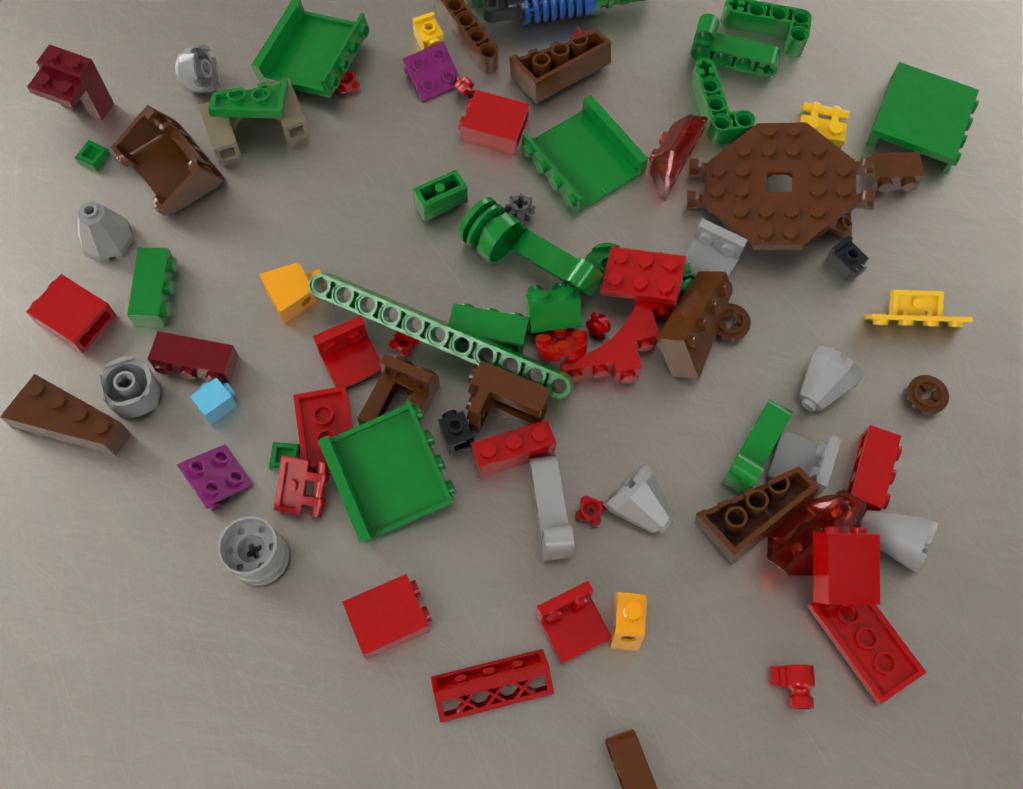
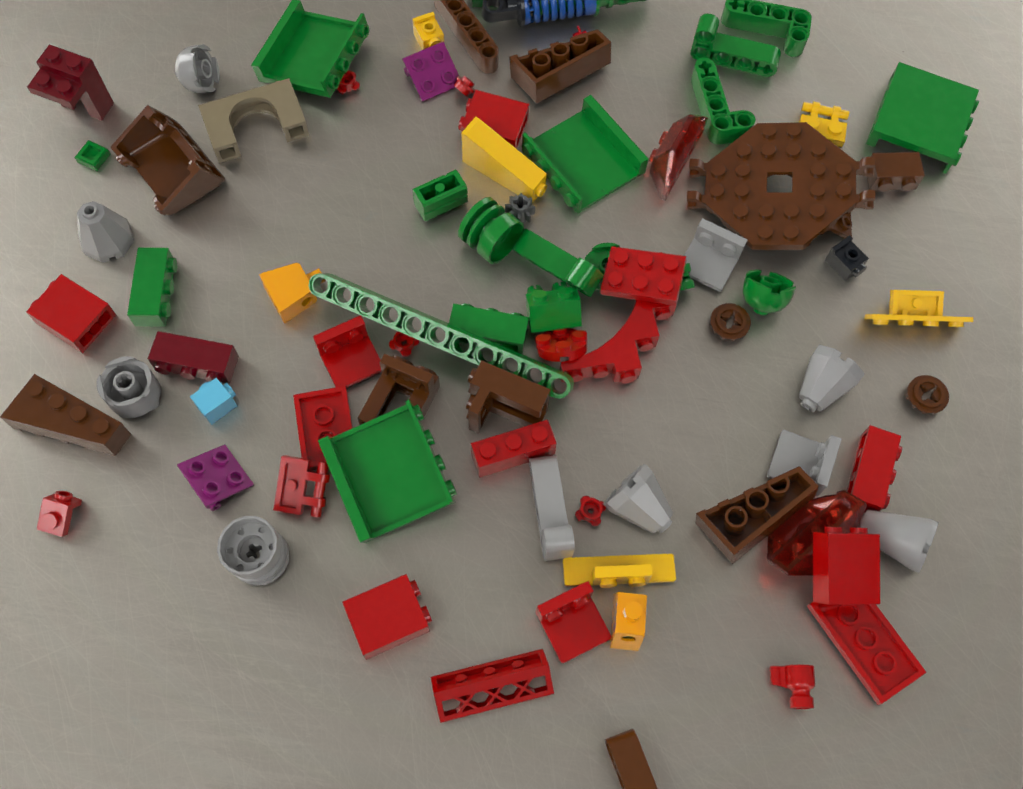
(57, 513): none -> bracket
(251, 103): green wing -> none
(281, 449): green tile -> none
(455, 439): black brick -> none
(501, 161): none -> yellow slope
(598, 325): red plate -> none
(622, 569): none -> yellow bracket
(694, 324): reddish brown wedge -> none
(757, 447): green beam -> none
(767, 293): none -> green cylinder

